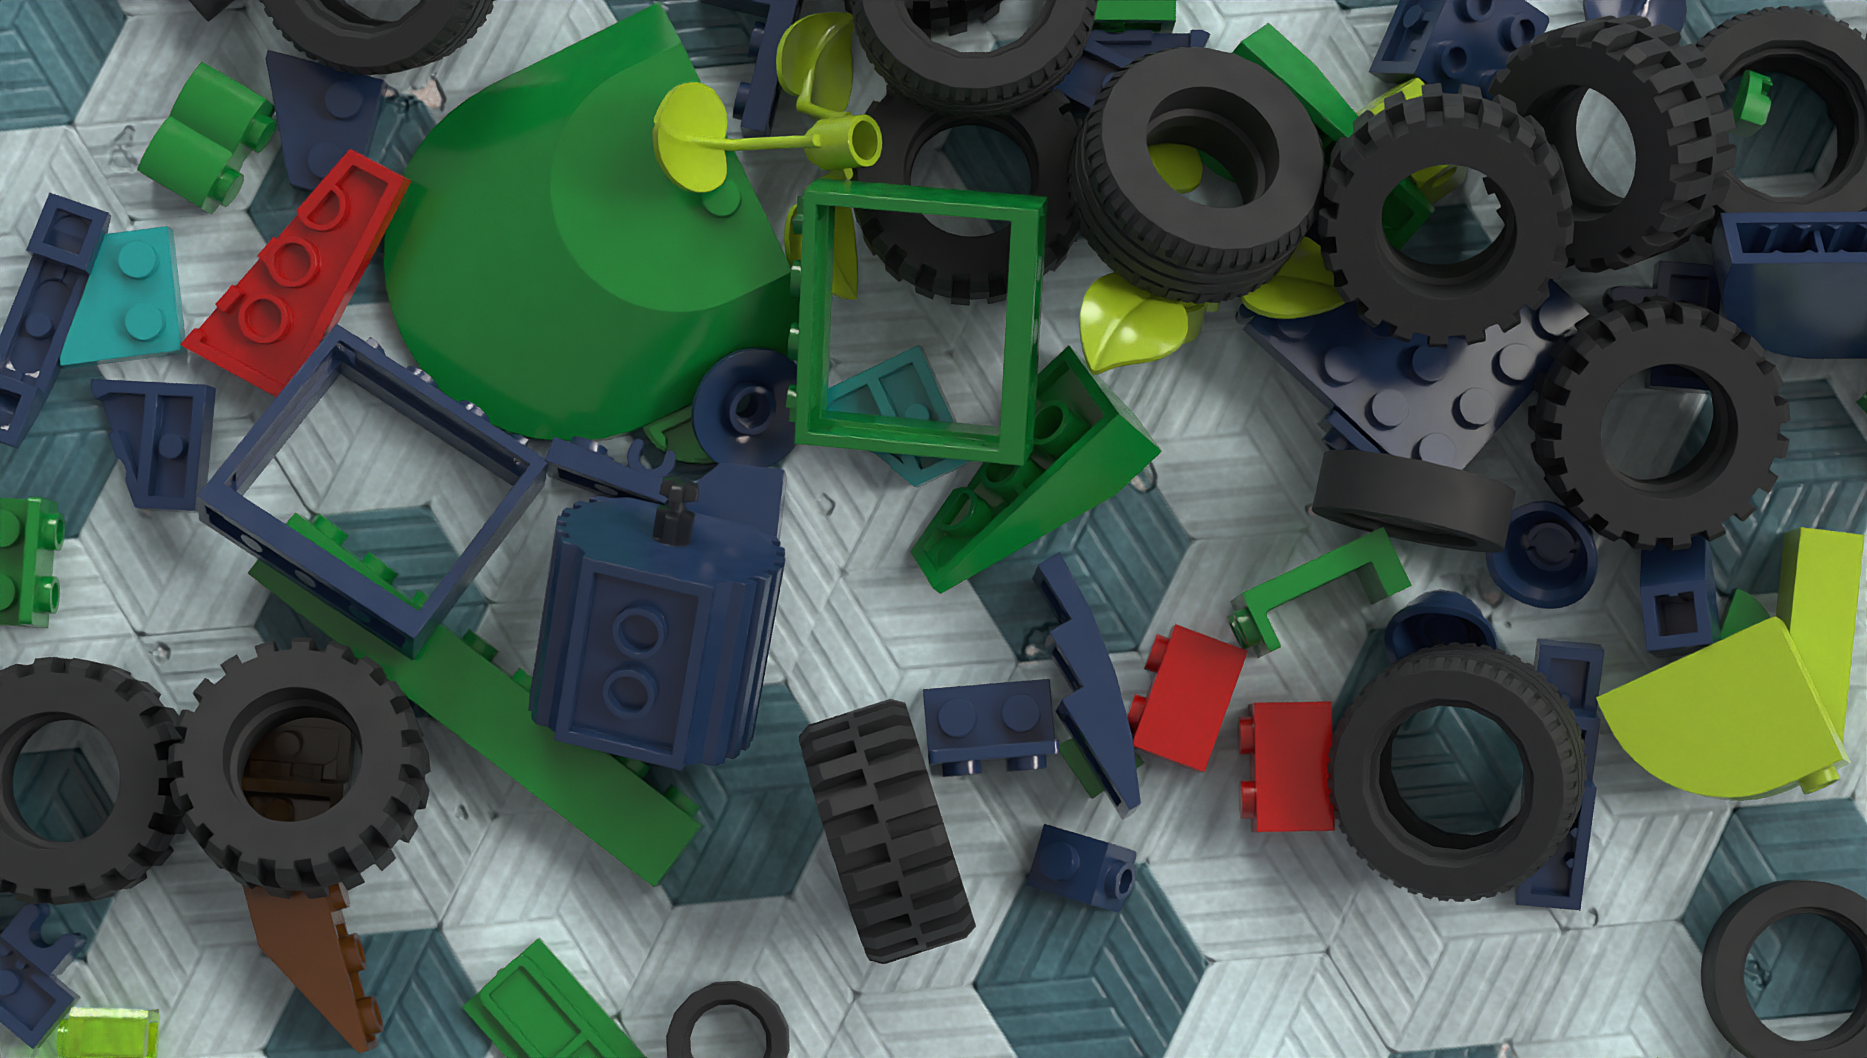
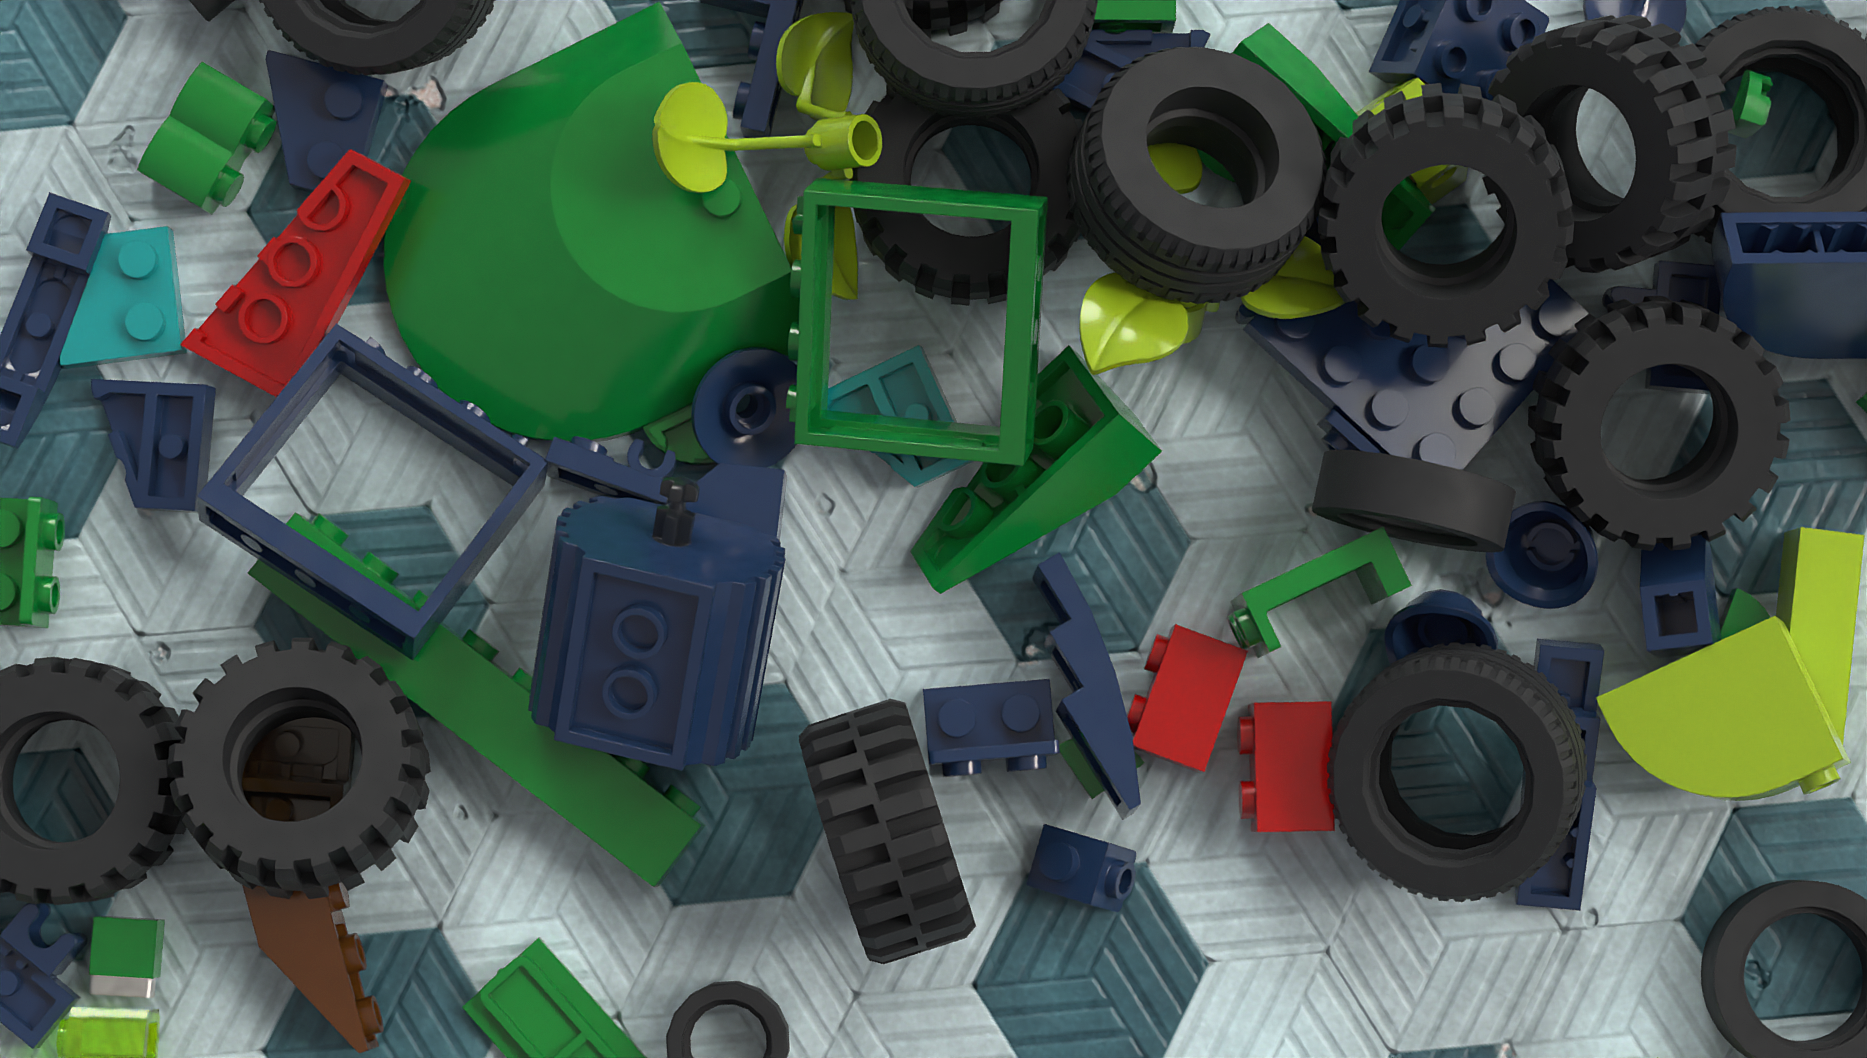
(125, 956): none -> green piece

